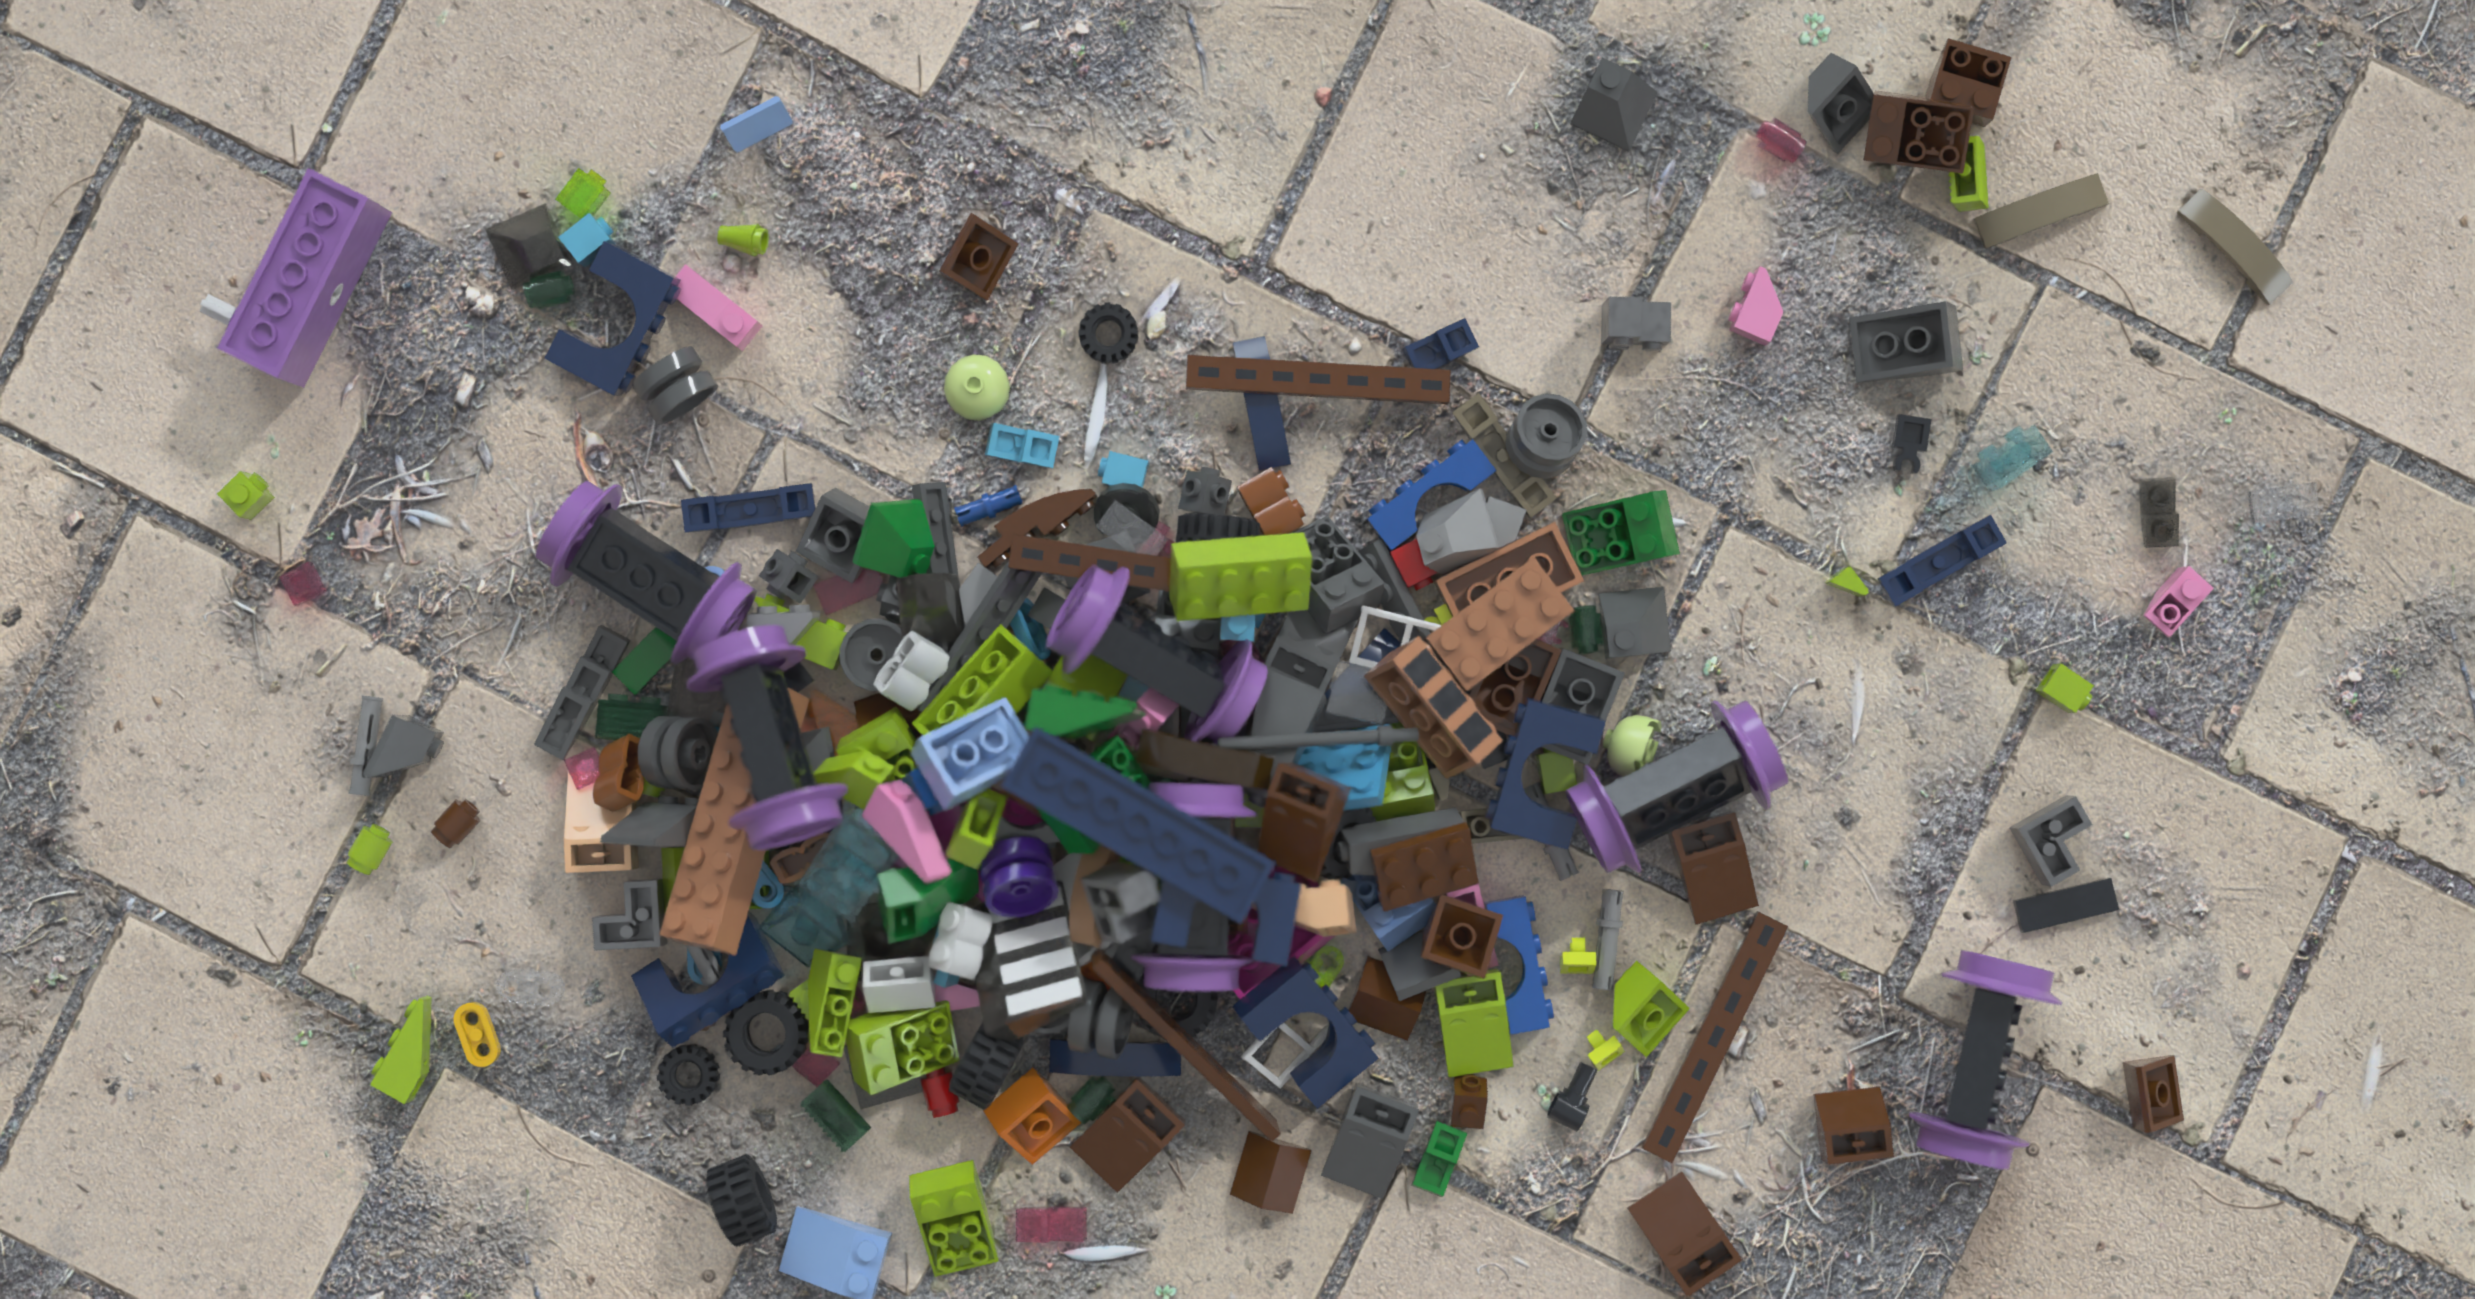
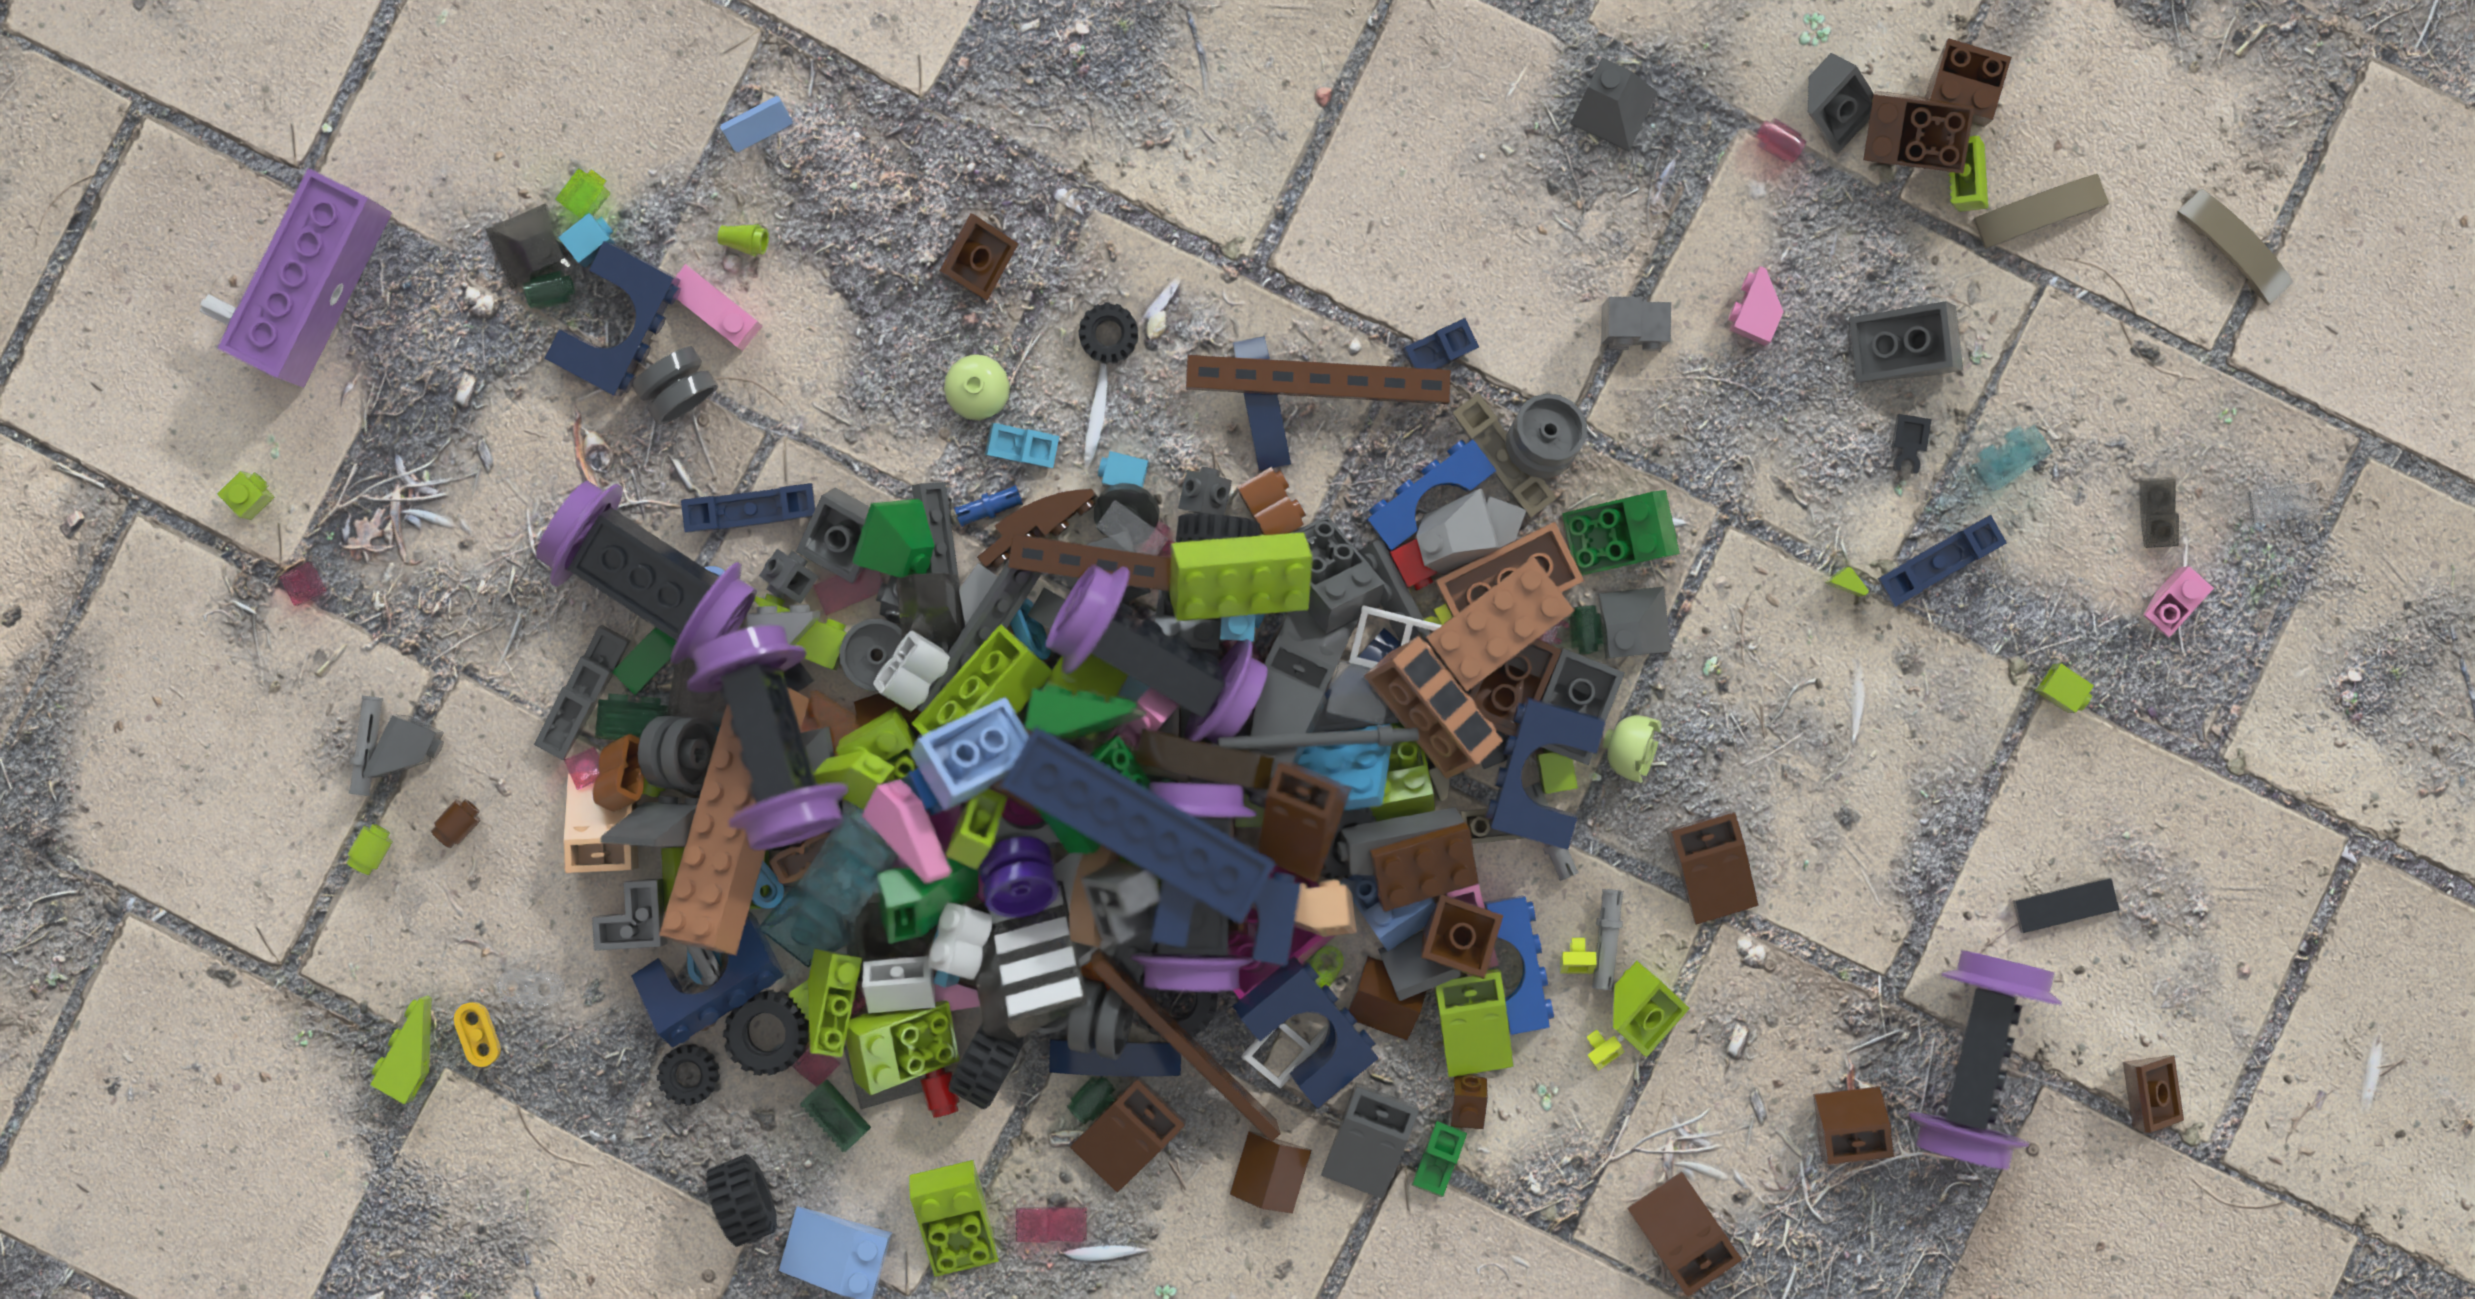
(1031, 1116): orange slope -> none
(1571, 1105): black pin -> none
(1678, 787): brick -> none
(1714, 1037): reddish brown tile -> none
(2043, 838): flat silver brick -> none

